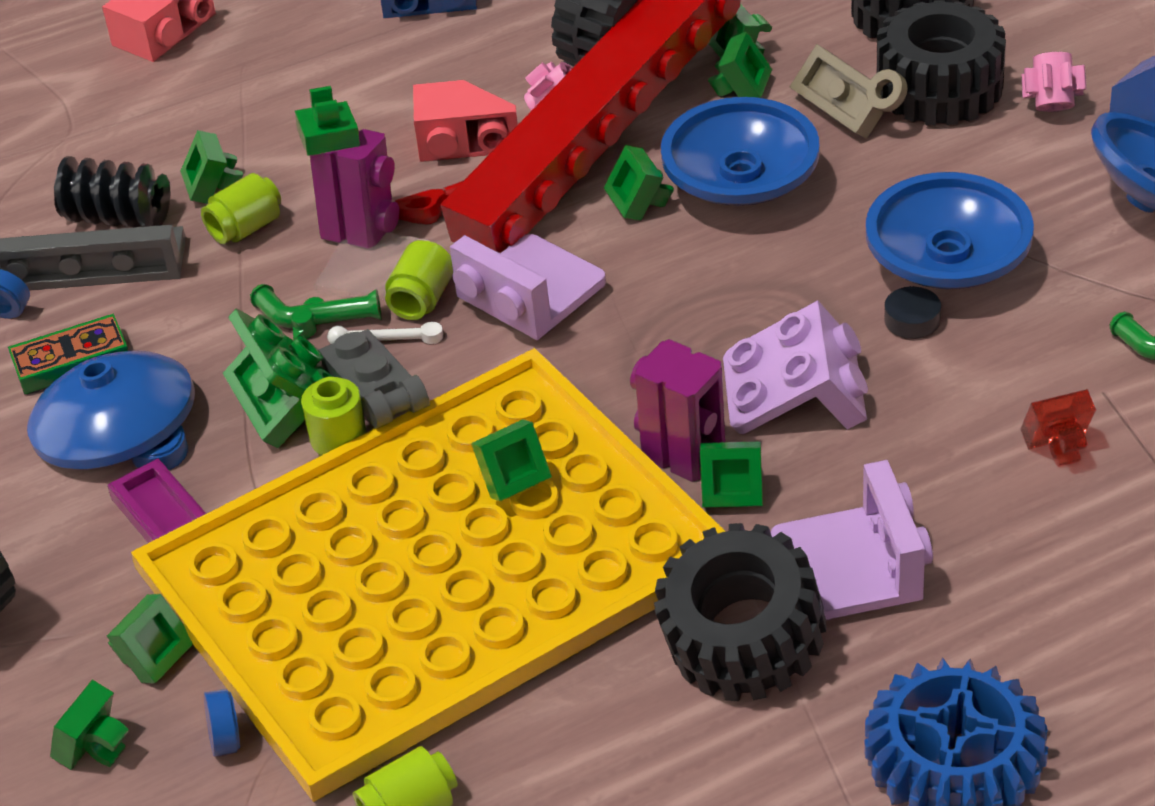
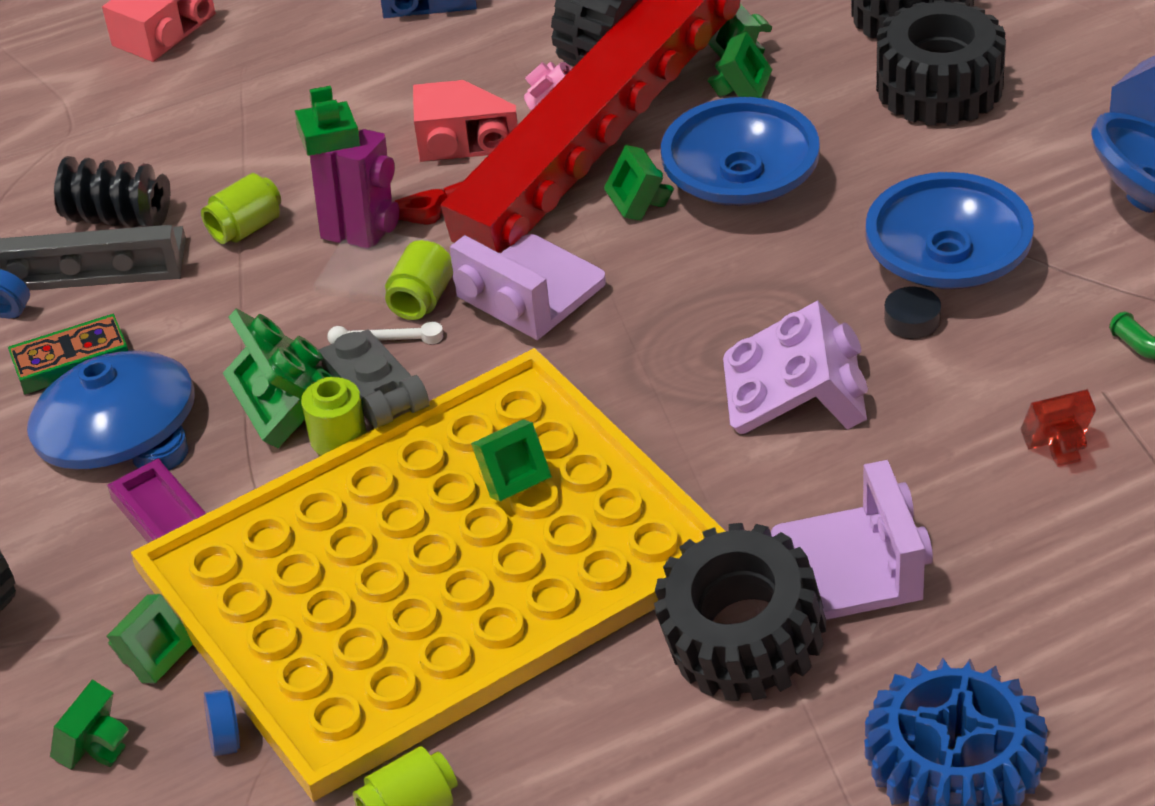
(208, 167): green tile -> none
(314, 310): green piece -> none
(678, 406): magenta brick -> none
(731, 474): green tile -> none
(846, 91): dark tan hinge -> none
(1053, 81): bright pink gear -> none

